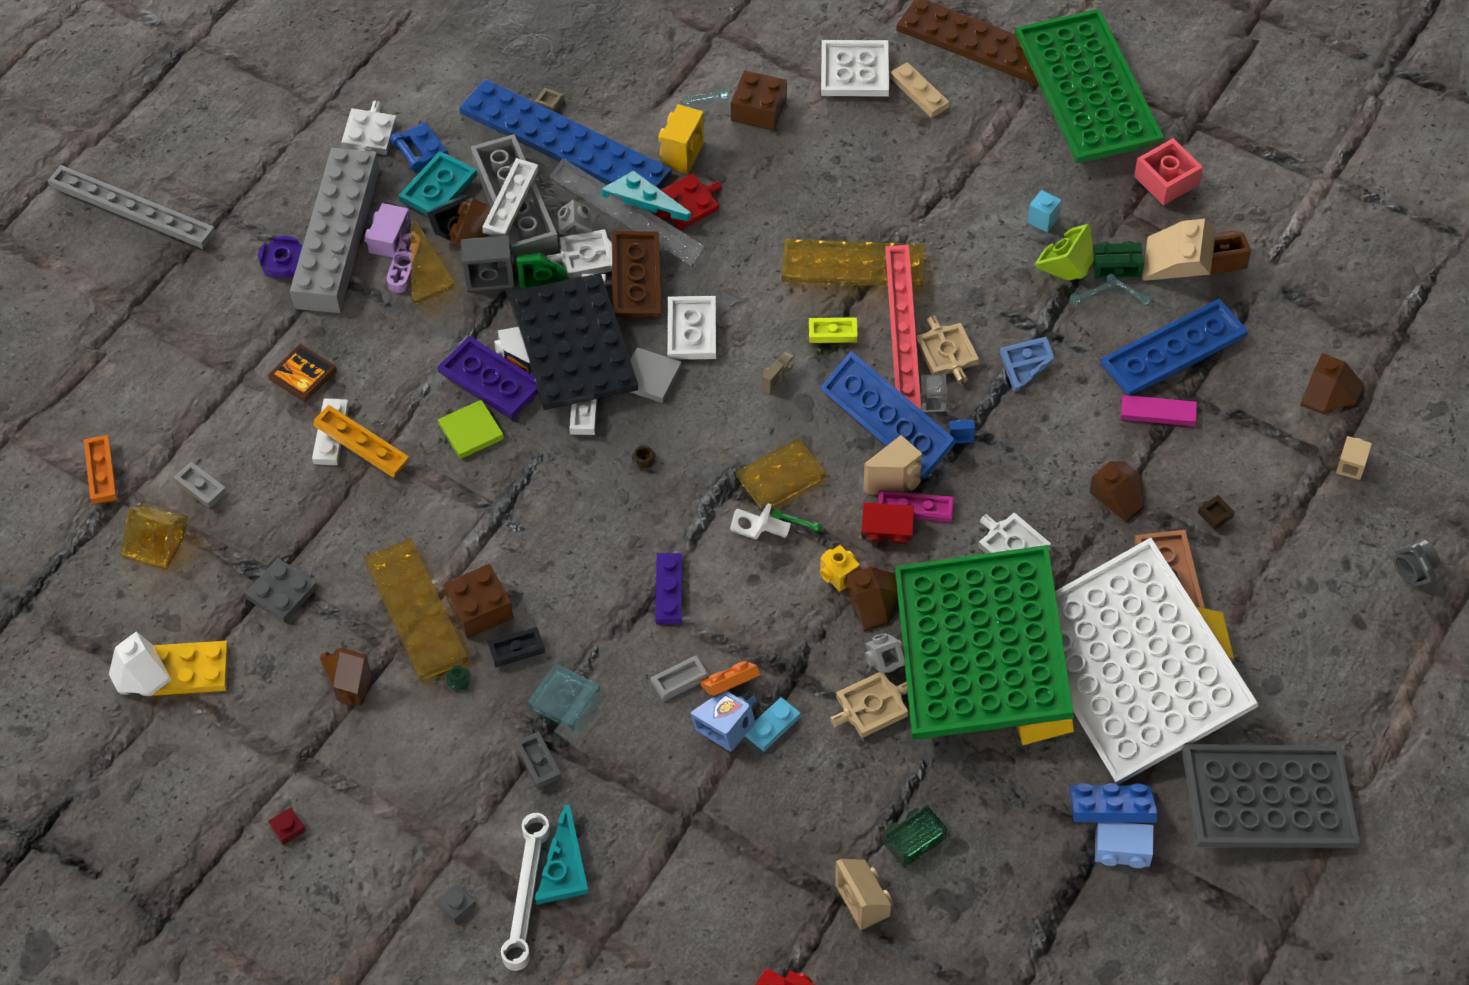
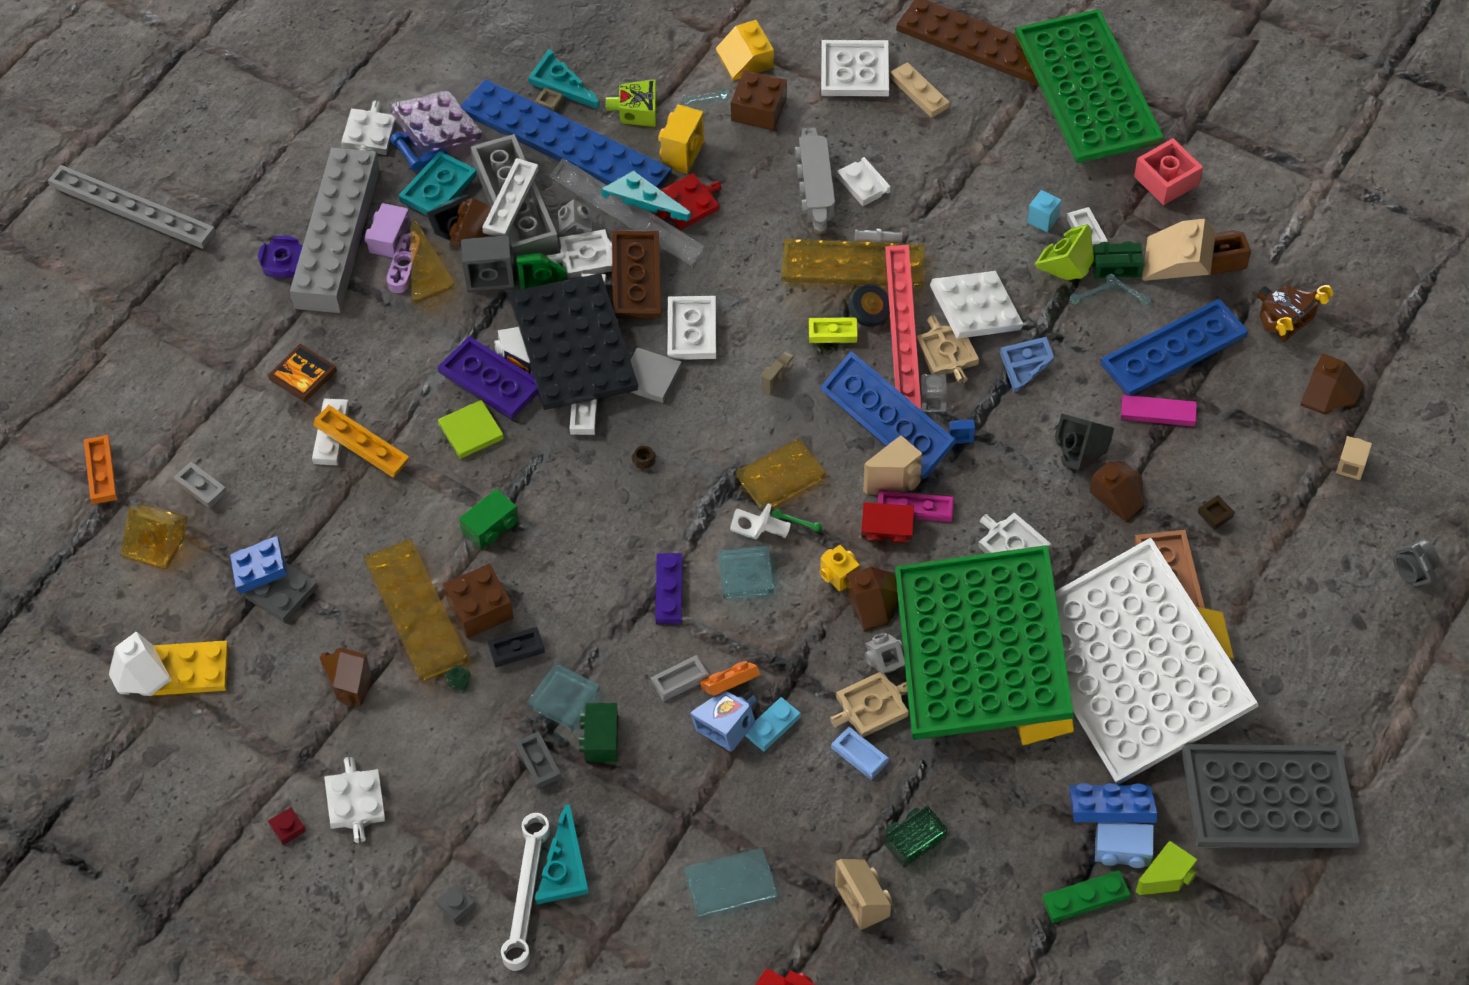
(258, 565): none -> plate
(354, 799): none -> white plate
(435, 121): none -> clear purple plate
(489, 519): none -> green brick
(557, 77): none -> teal wing
(600, 732): none -> dark green brick
(635, 103): none -> lime torso
(730, 881): none -> clear light blue piece
(745, 572): none -> clear light blue tile
(746, 50): none -> yellow slope
(816, 179): none -> light grey hinge
(860, 753): none -> light blue tile
(863, 181): none -> white plate
(869, 305): none -> black wheel
(877, 236): none -> light grey pin
(976, 304): none -> white plate
(1082, 441): none -> pearl dark grey slope
(1084, 217): none -> white plate
(1085, 896): none -> green plate
(1168, 871): none -> lime slope
(1290, 308): none -> reddish brown torso

